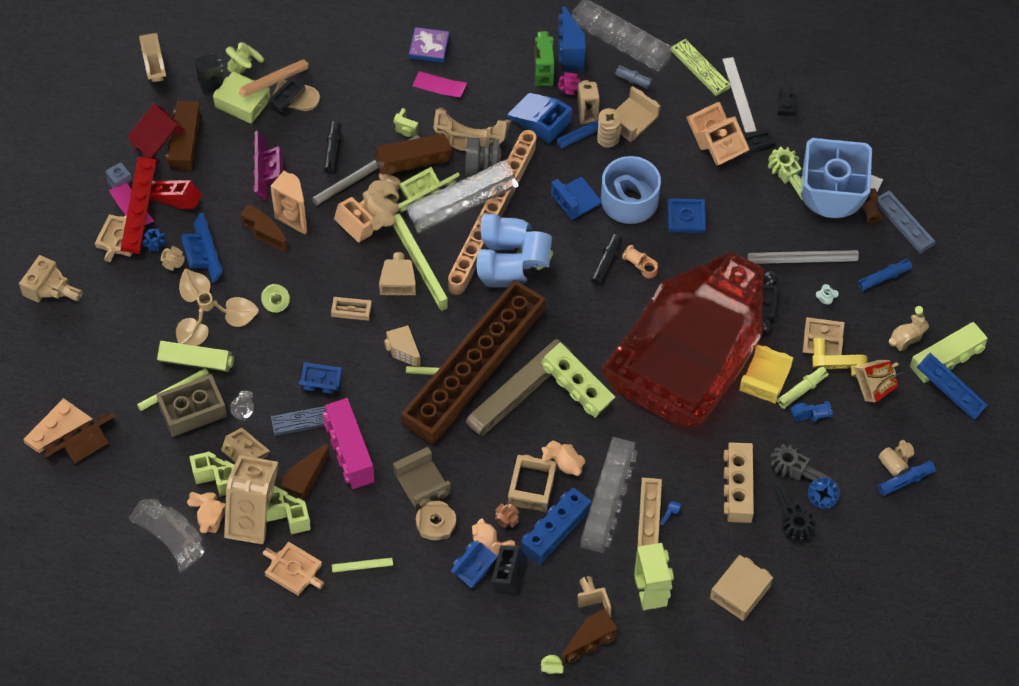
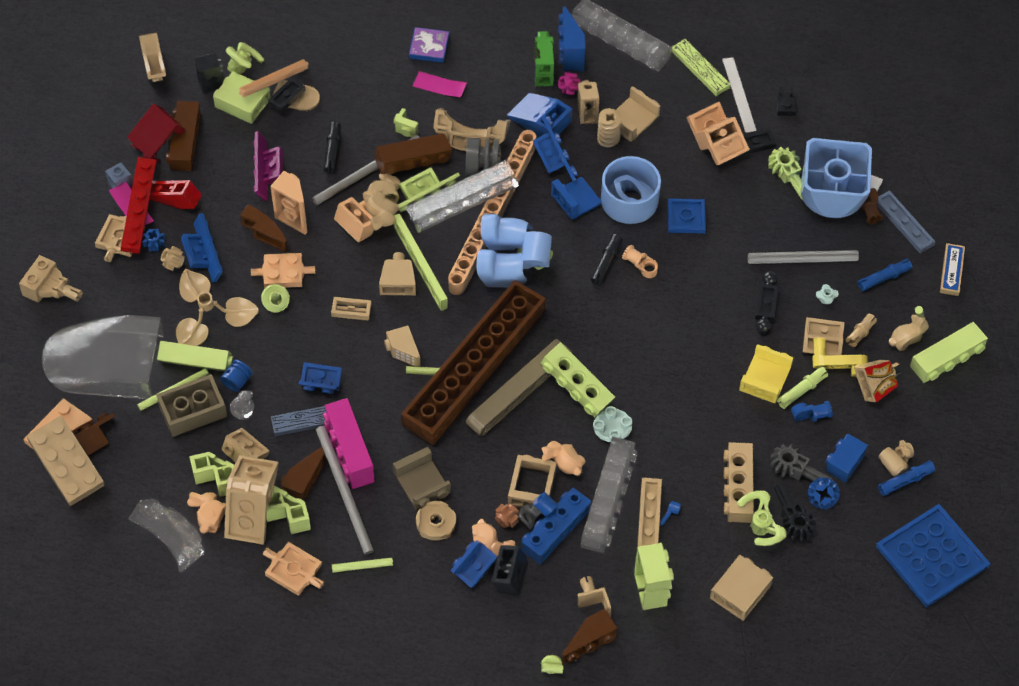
(65, 460): none -> tan brick
(104, 356): none -> clear windscreen
(236, 376): none -> blue piece
(283, 270): none -> light nougat plate
(344, 490): none -> light grey piece
(542, 505): none -> leg
(550, 150): none -> blue bracket
(578, 134): blue axle -> none
(612, 423): none -> light aqua dish
(633, 77): sand blue pin -> none
(691, 340): clear red windscreen -> none
(762, 519): none -> yellowish green piece
(846, 457): none -> blue brick
(861, 330): none -> tan pin
(932, 555): none -> blue plate
(951, 386): blue tile -> none
(952, 269): none -> tile

